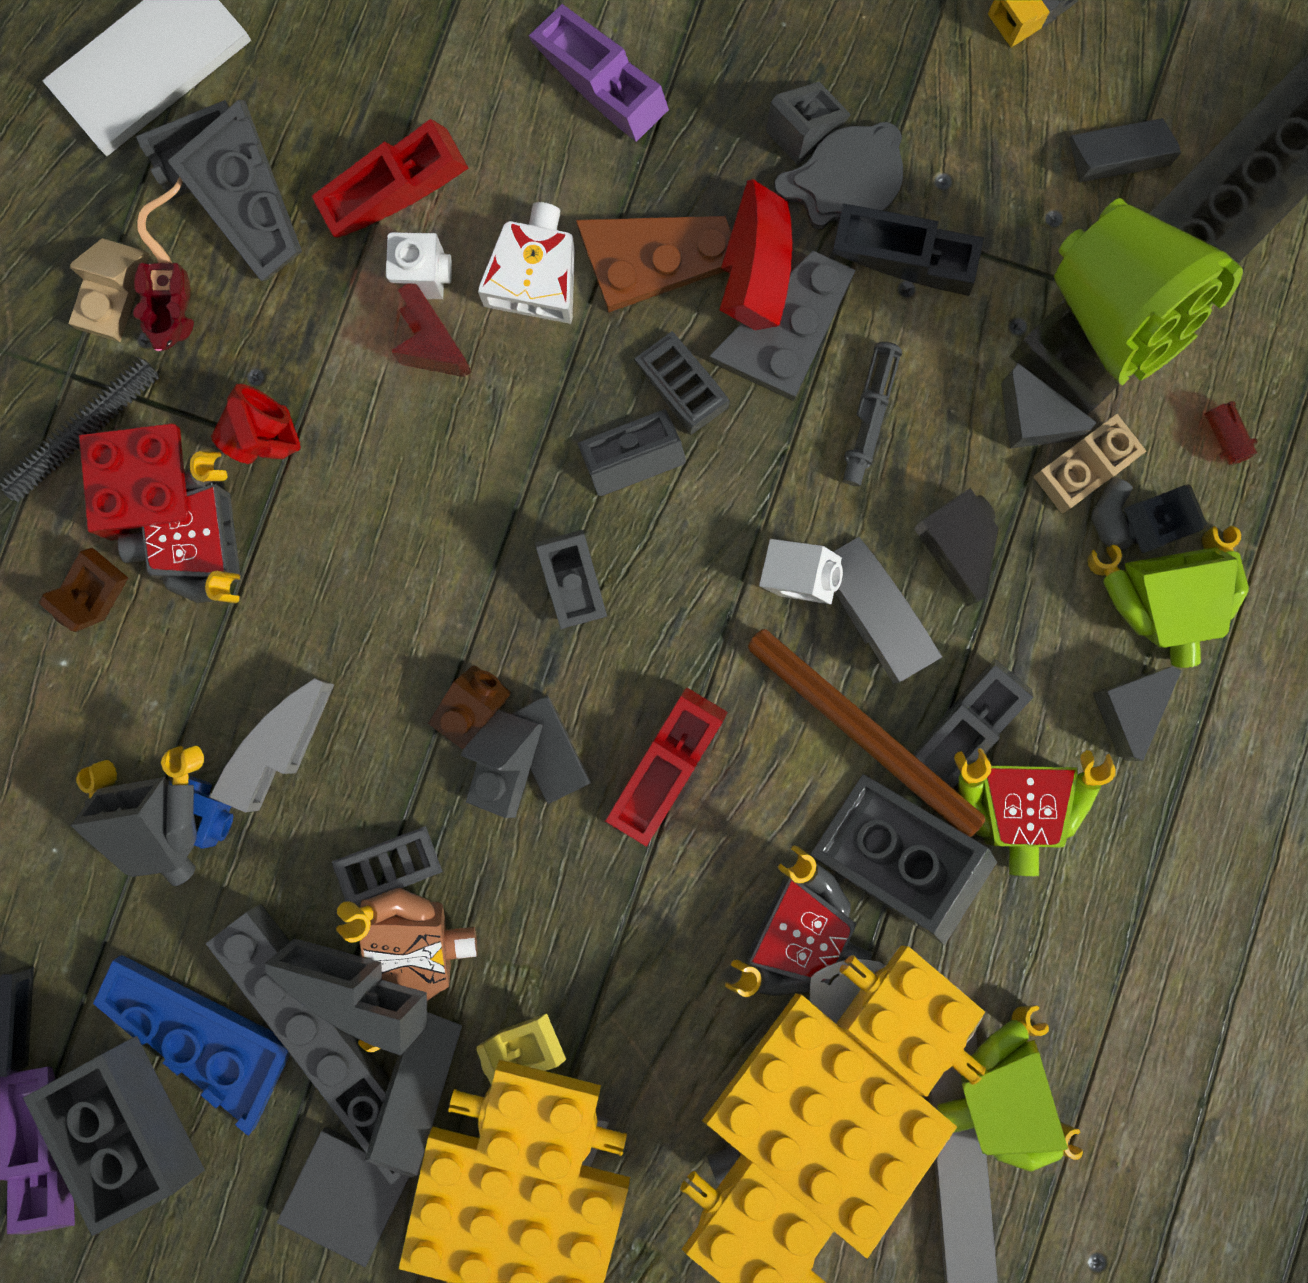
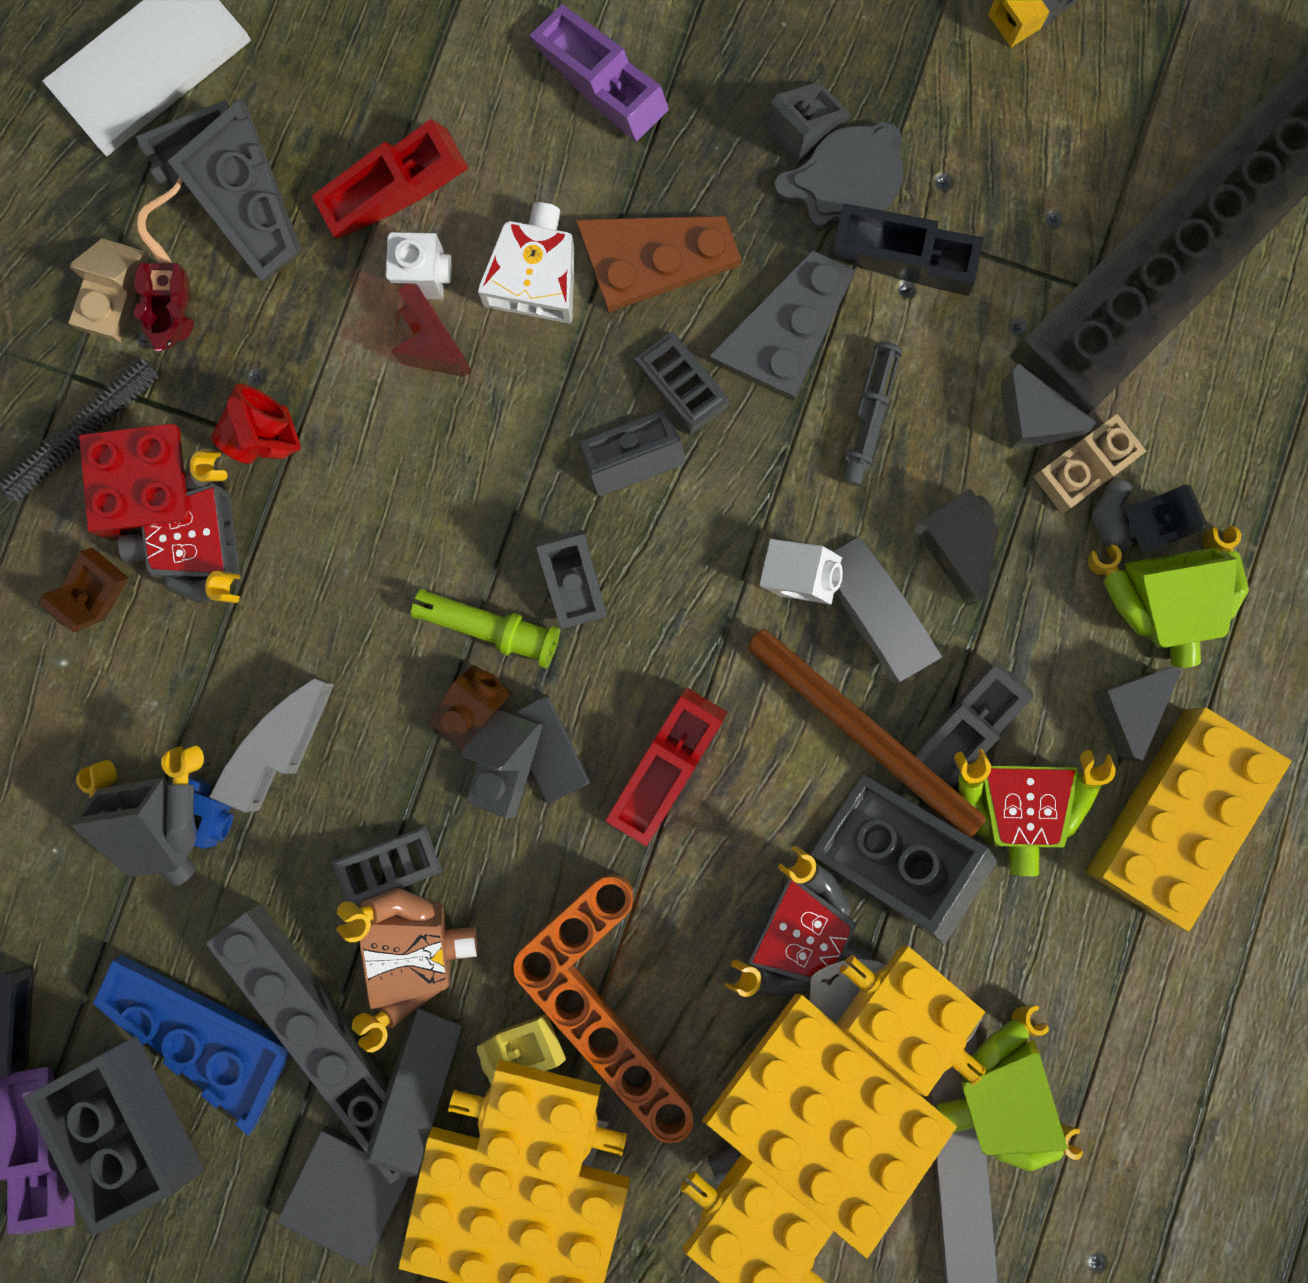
(350, 994): dark grey slope -> none
(507, 632): none -> lime pin
(596, 1013): none -> orange beam
(758, 259): red slope -> none
(1123, 150): dark grey slope -> none
(1141, 288): lime cone -> none
(1188, 817): none -> yellow brick
(1231, 434): clear red pin -> none

